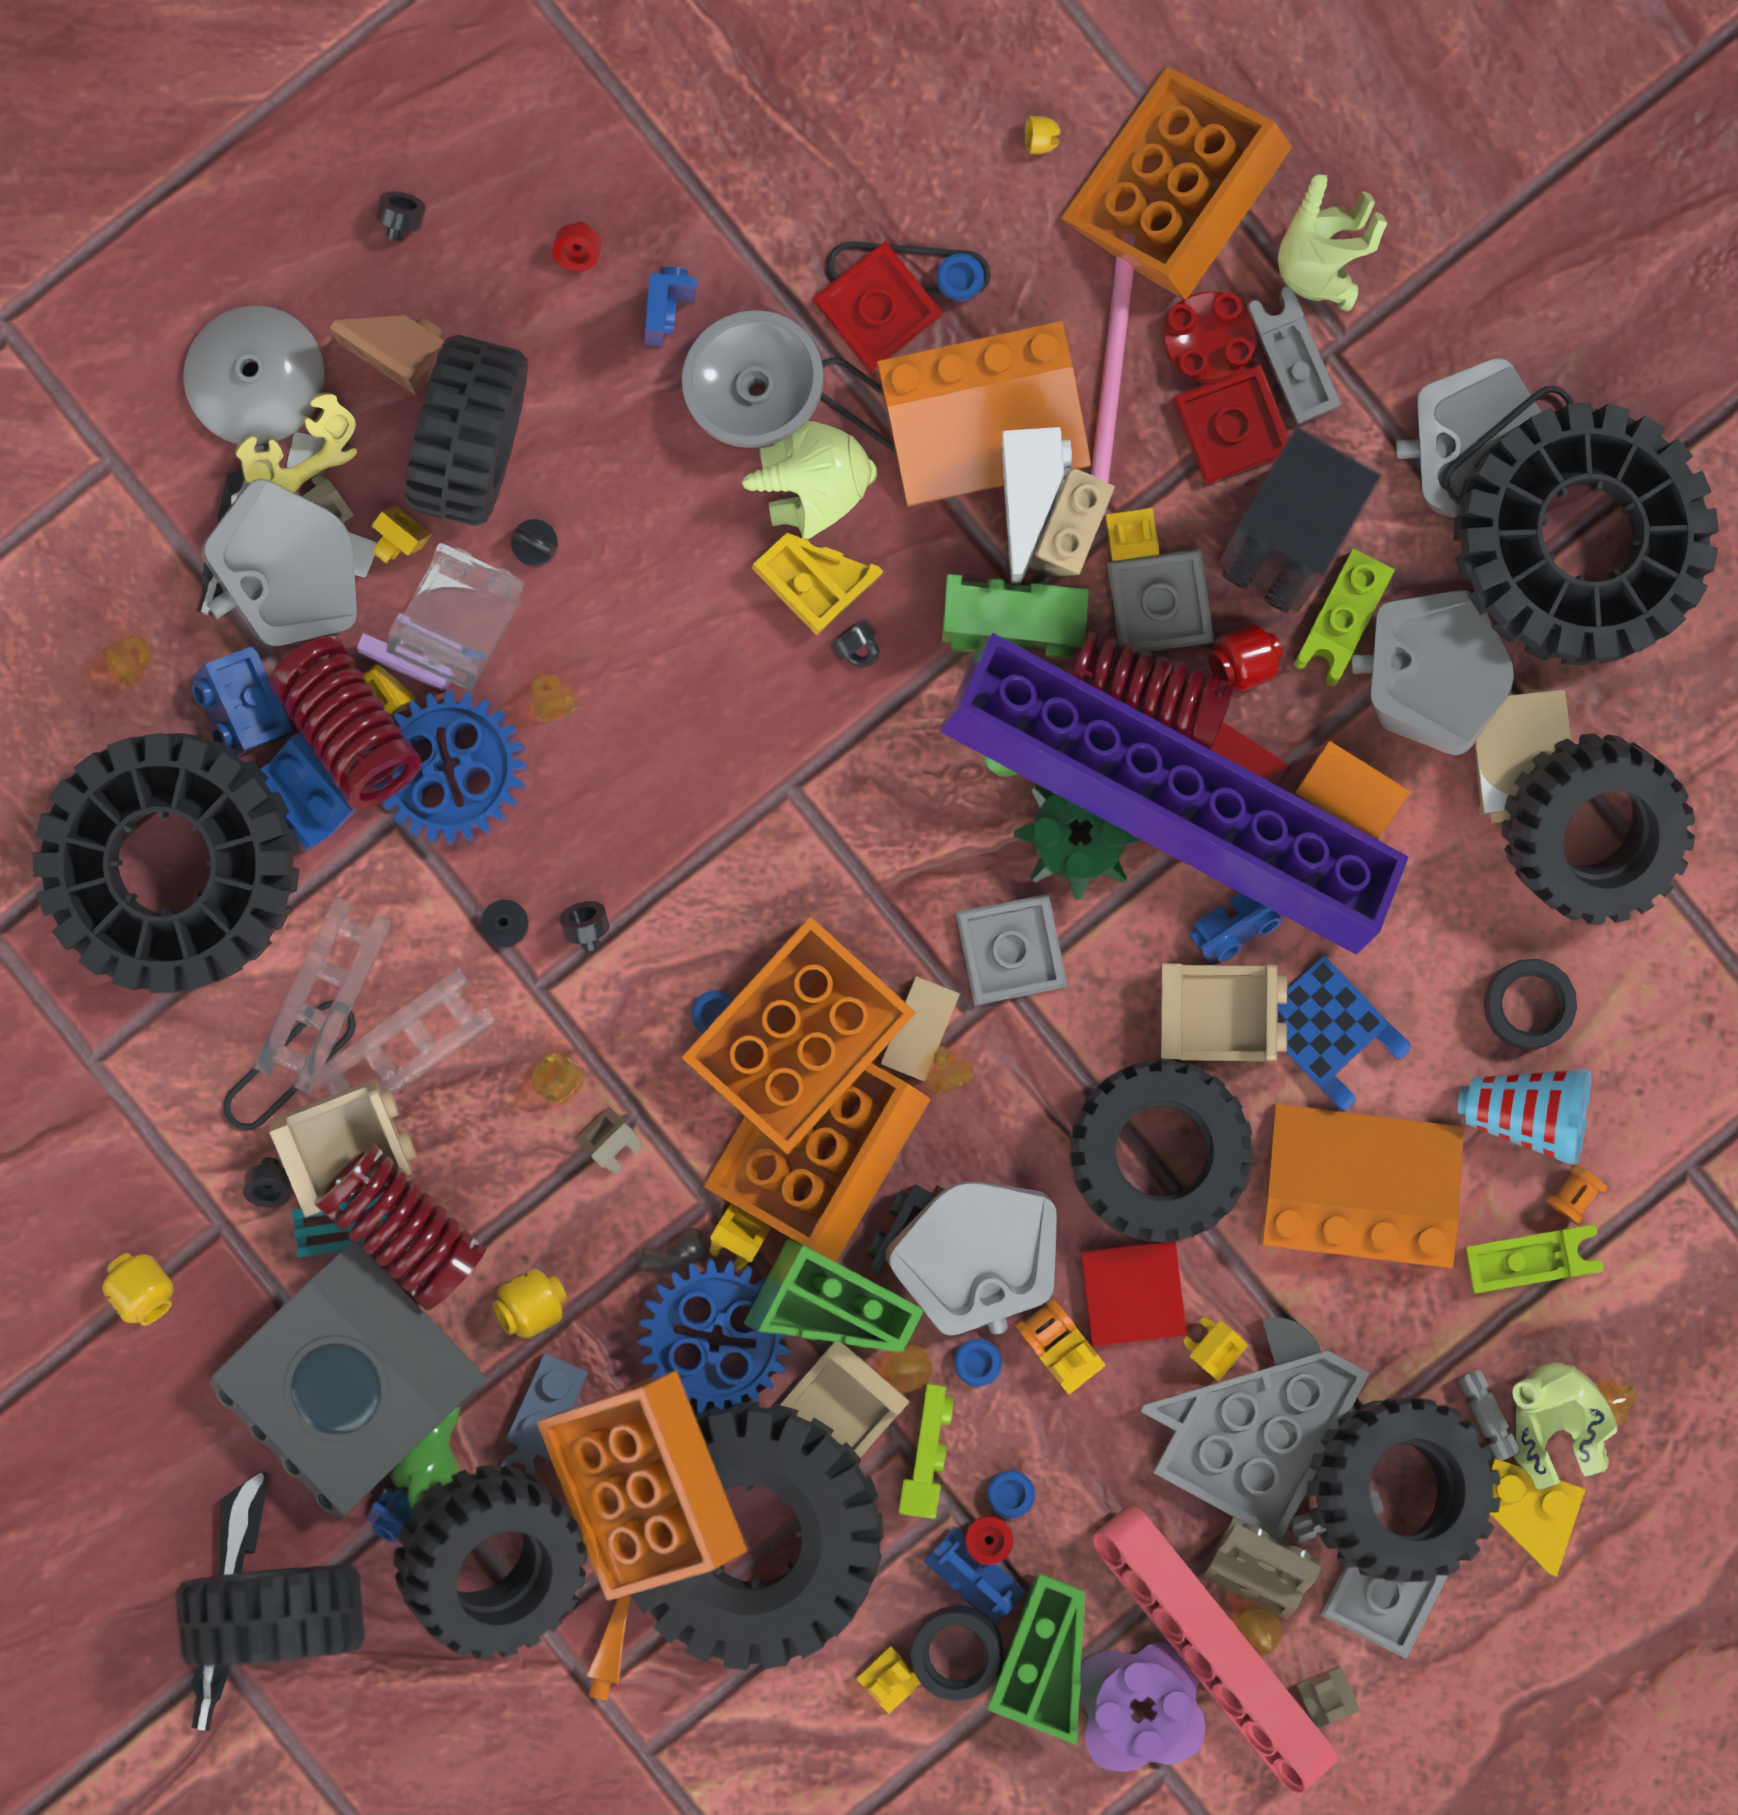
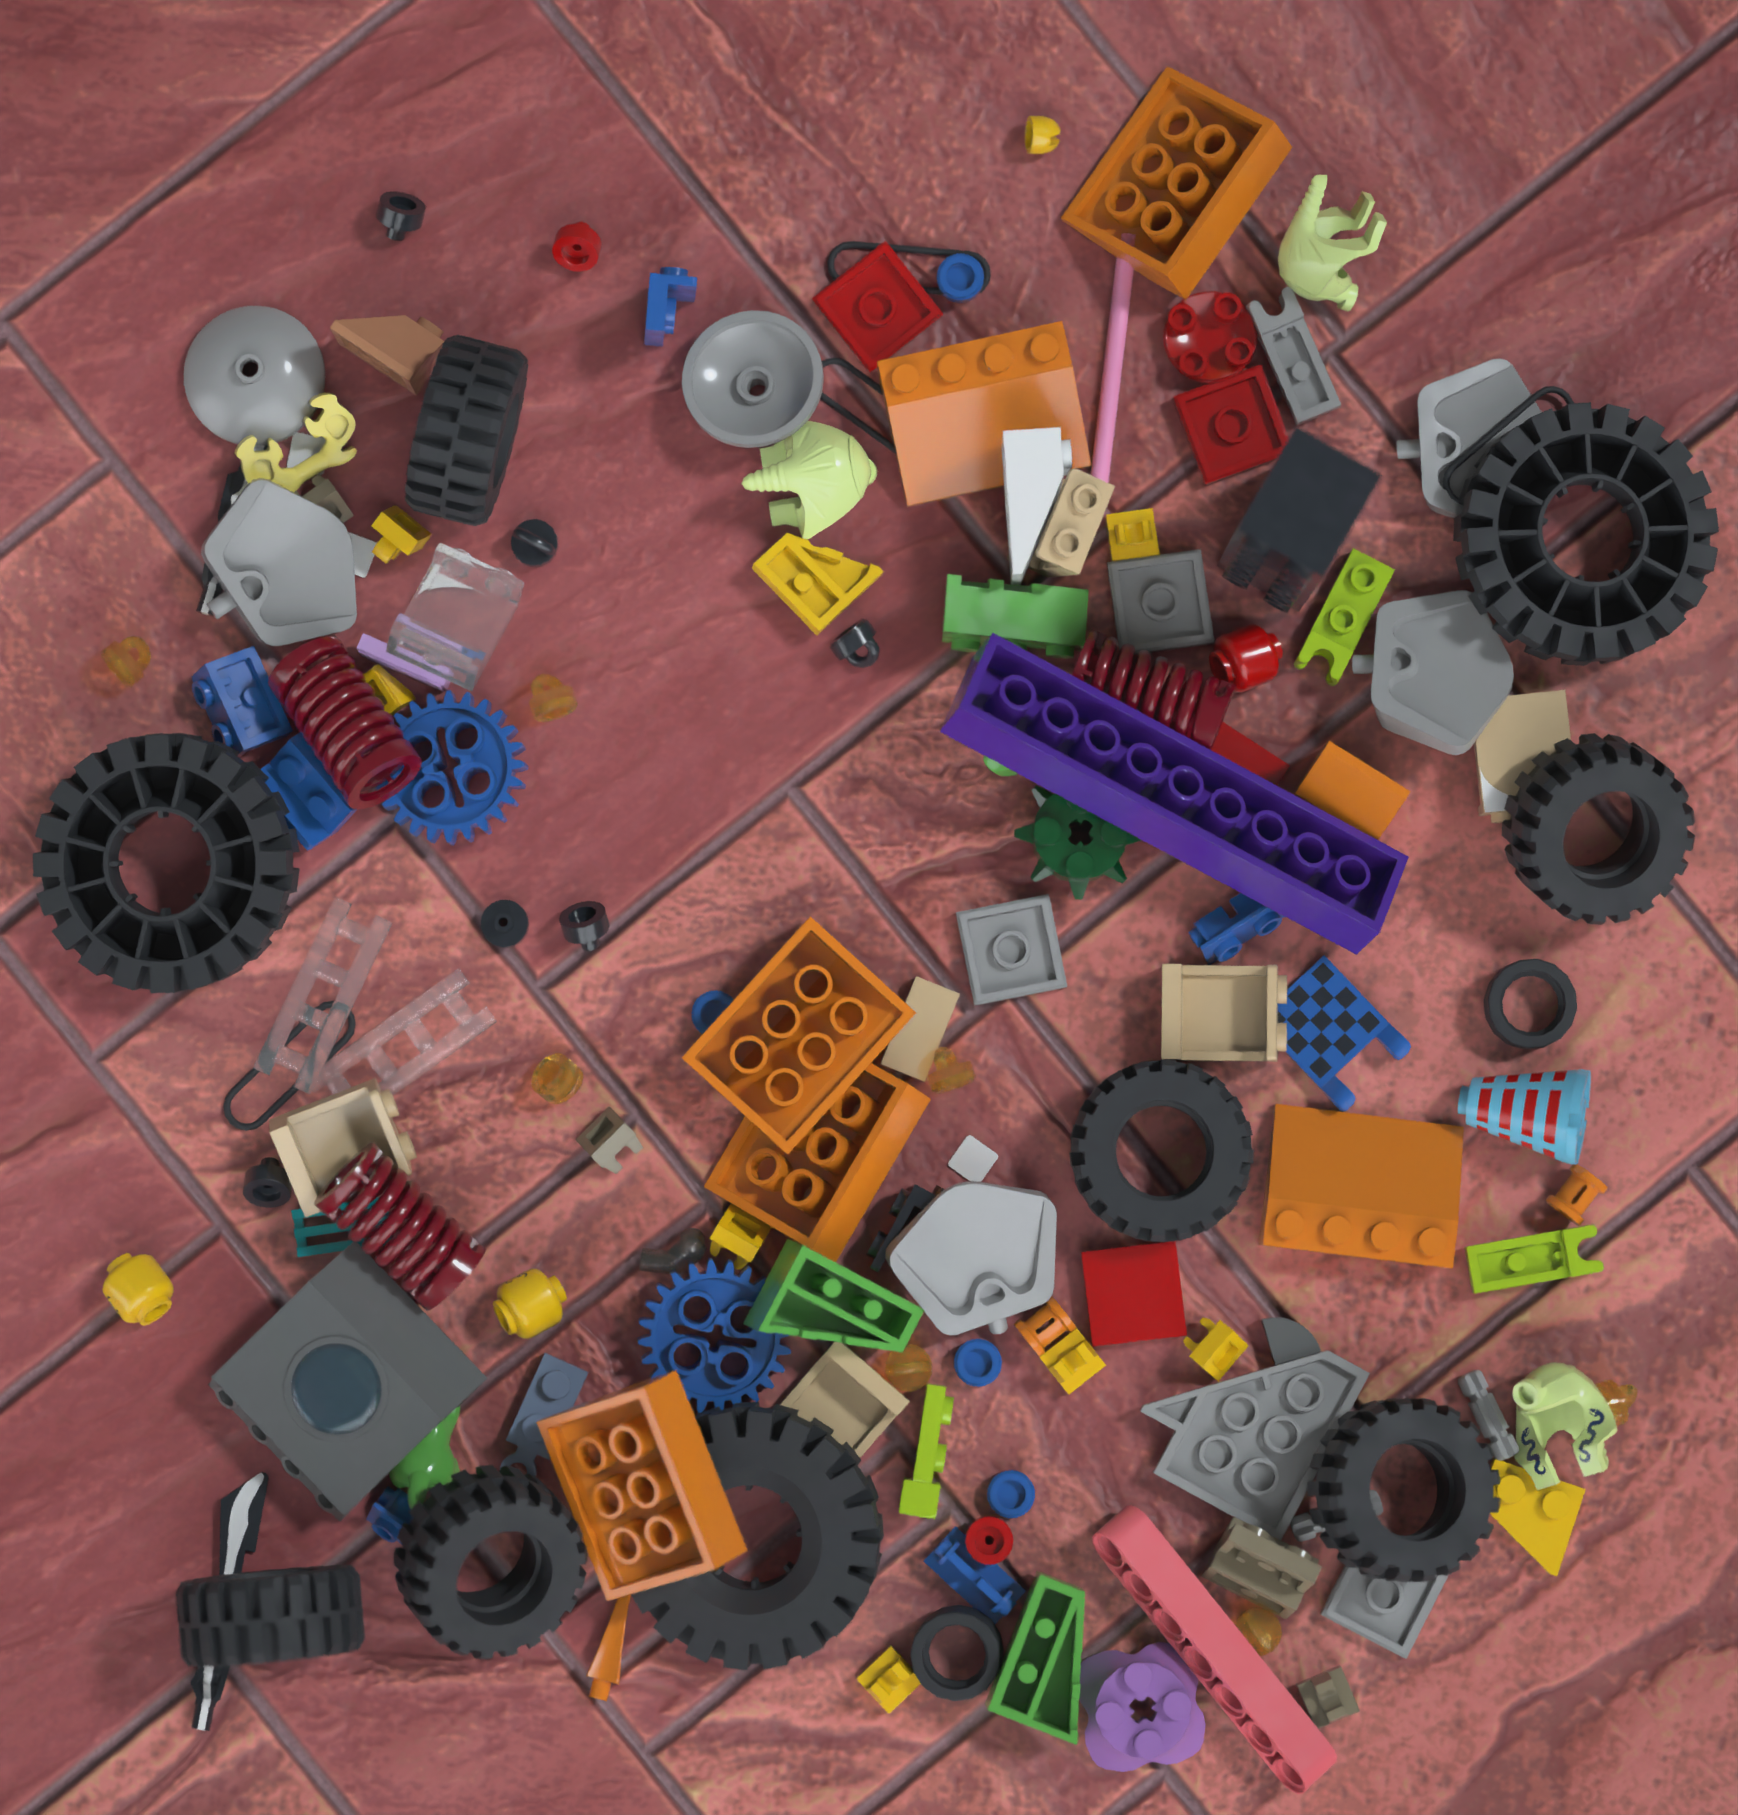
(973, 1159): none -> white sticker

